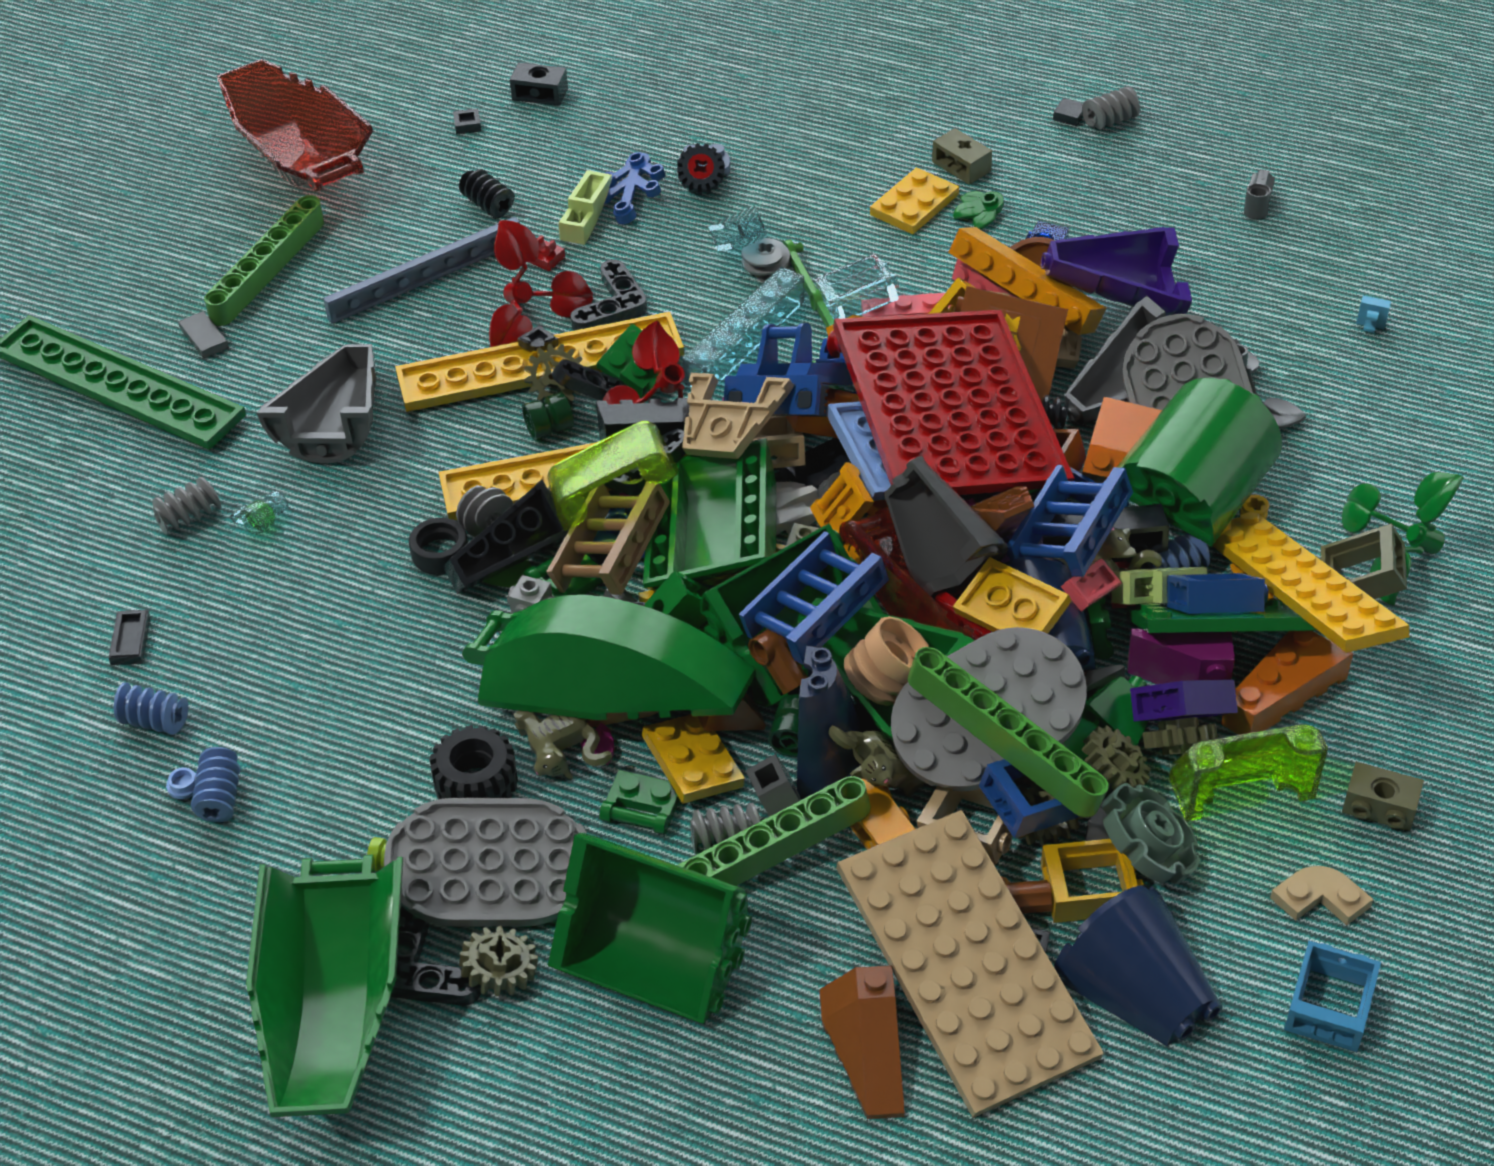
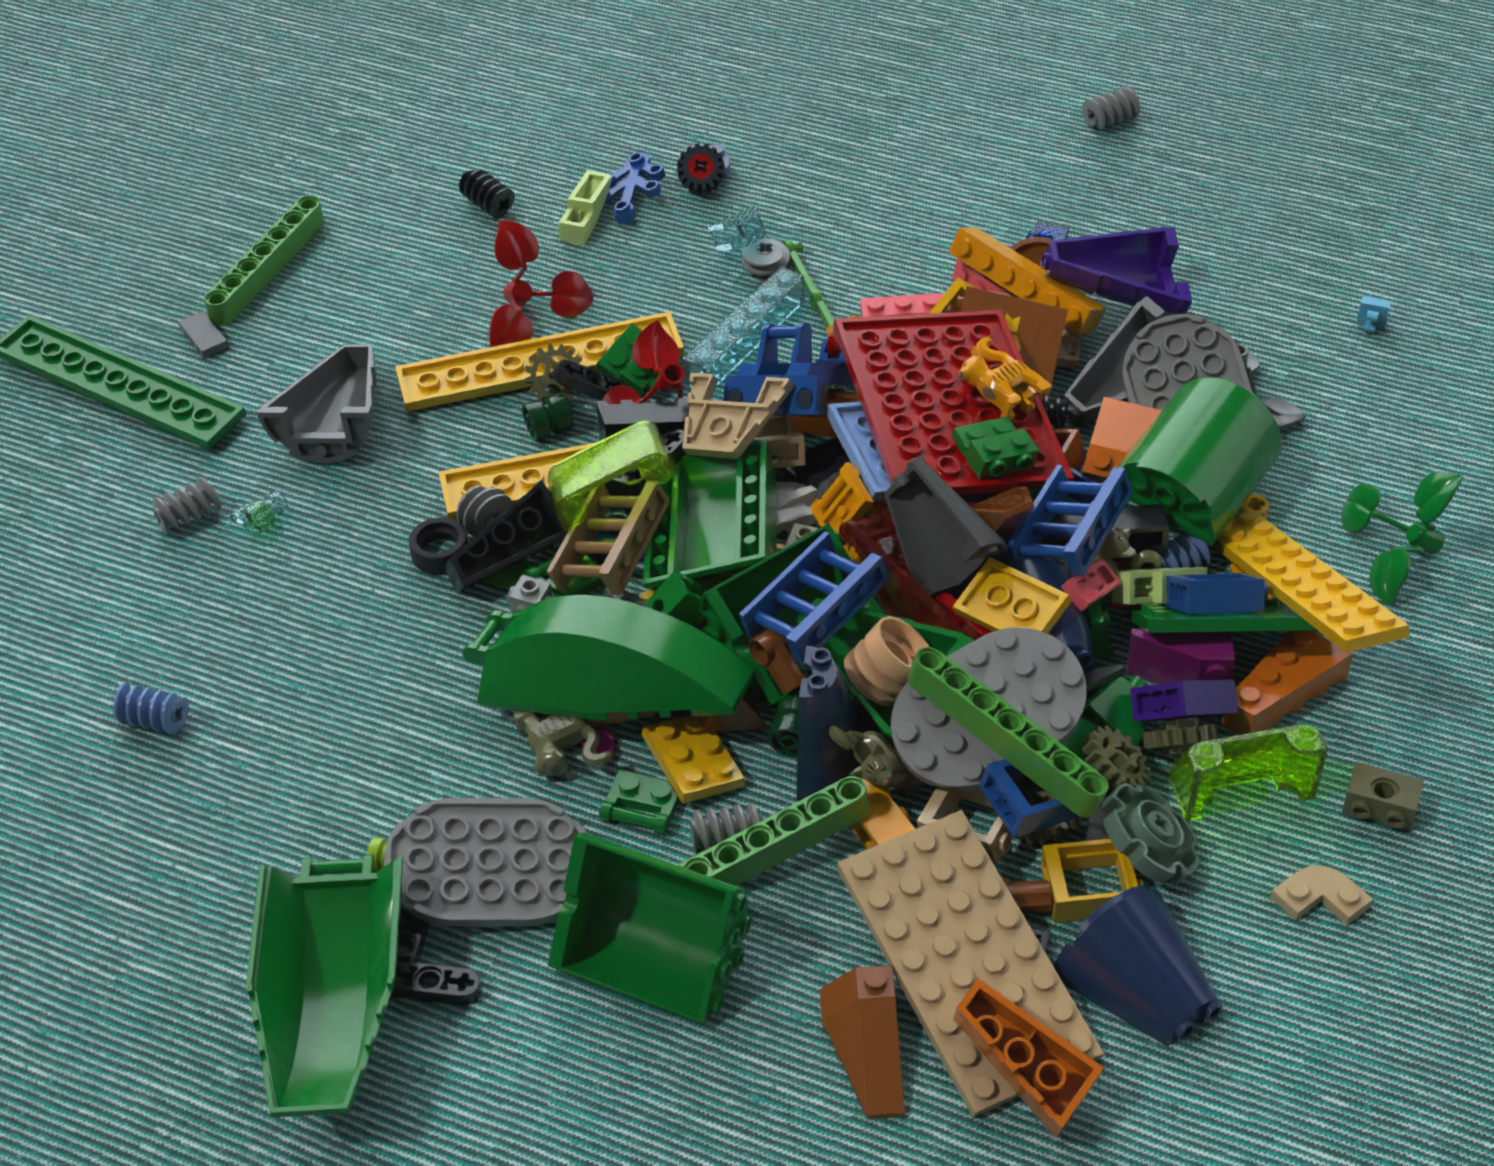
(129, 637): black tile -> none
(181, 783): light blue plate -> none
(216, 784): medium blue piece -> none
(294, 125): clear red windscreen -> none
(411, 274): sand blue tile -> none
(467, 121): black tile -> none
(470, 750): black tyre -> none
(515, 964): olive gear -> none
(537, 339): black tile -> none
(538, 84): black brick -> none
(549, 254): red tile -> none
(630, 300): black beam -> none
(773, 785): dark grey slope -> none
(858, 287): clear light blue window -> none
(914, 200): yellow plate -> none
(962, 156): olive brick -> none
(980, 206): green plate -> none
(995, 447): none -> green plate
(1004, 385): none -> light orange animal
(1030, 1056): none -> orange wedge
(1068, 112): tile -> none
(1259, 194): dark grey piece -> none
(1324, 1023): dark azure window -> none
(1375, 543): olive window -> none

